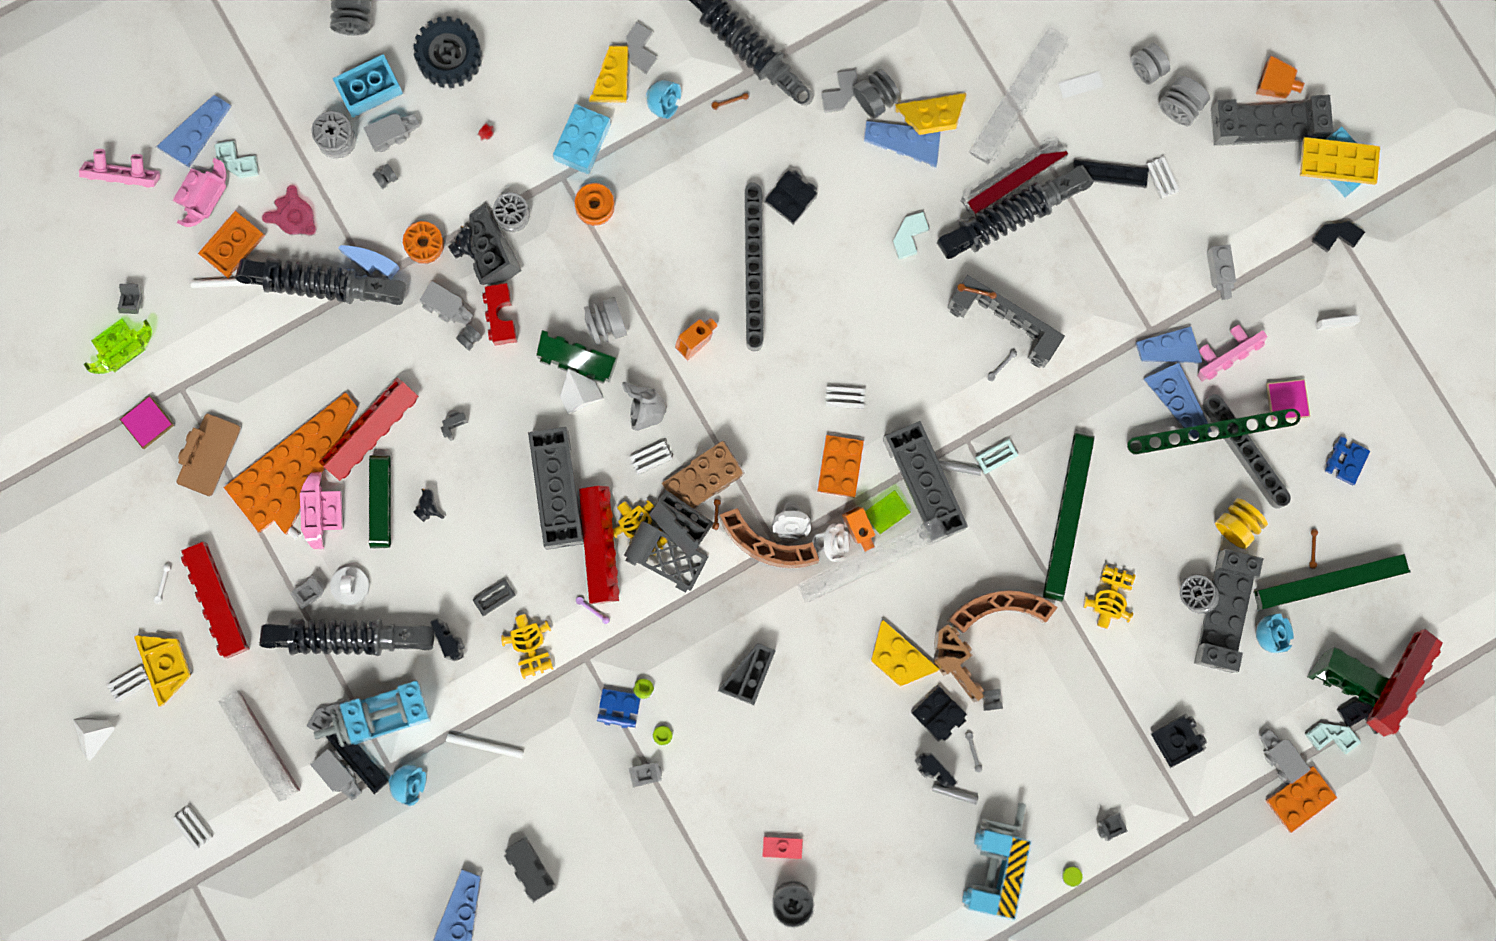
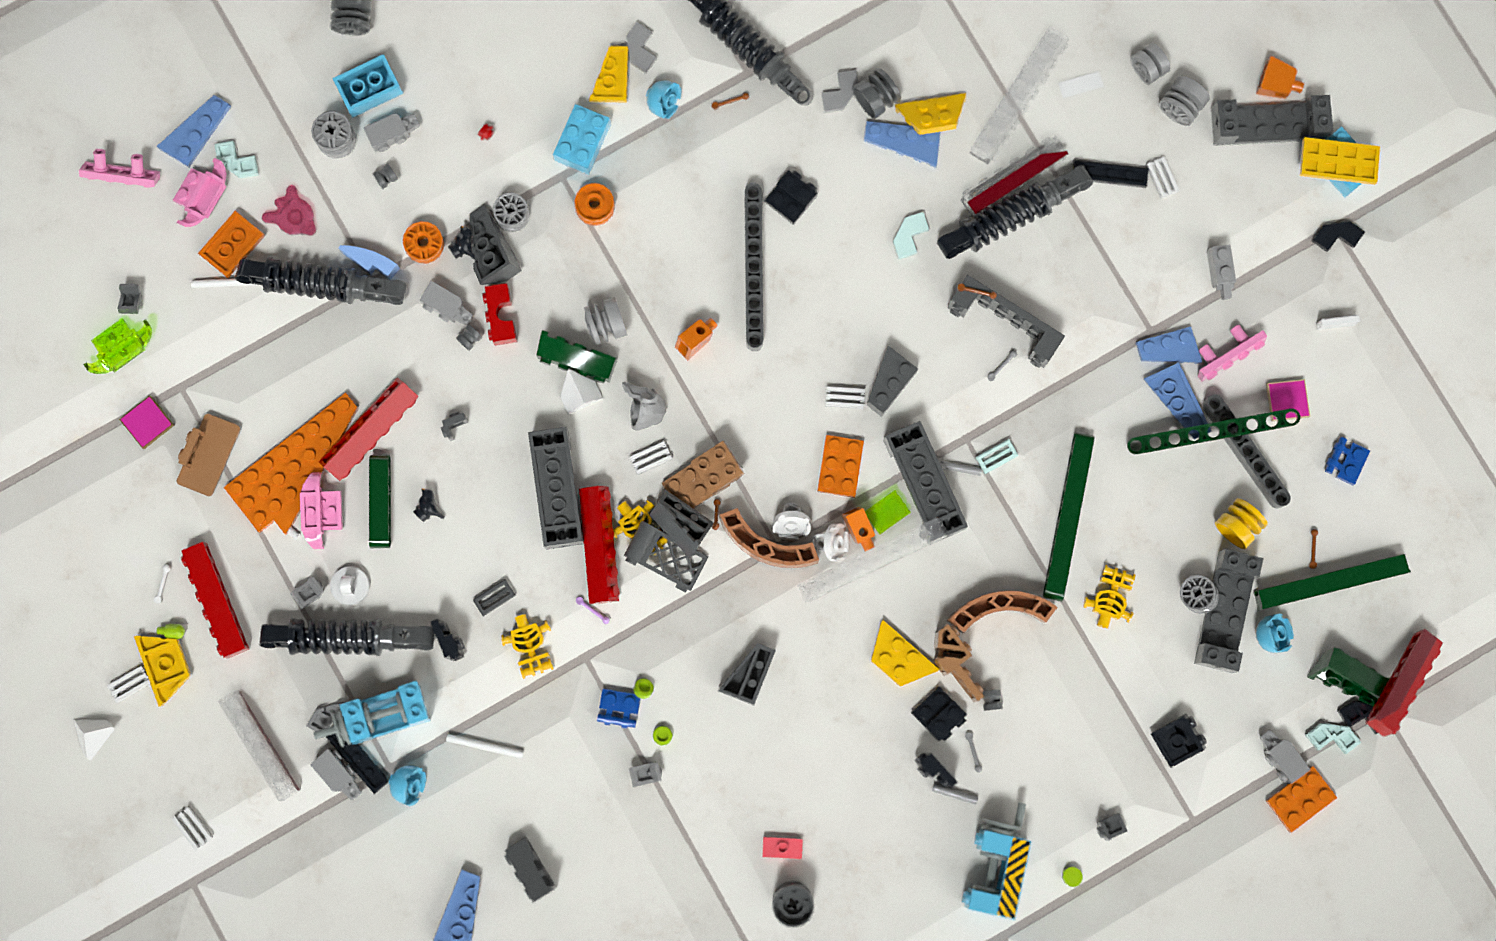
(171, 631): none -> lime cylinder
(441, 37): black wheel -> none
(890, 381): none -> dark grey wedge

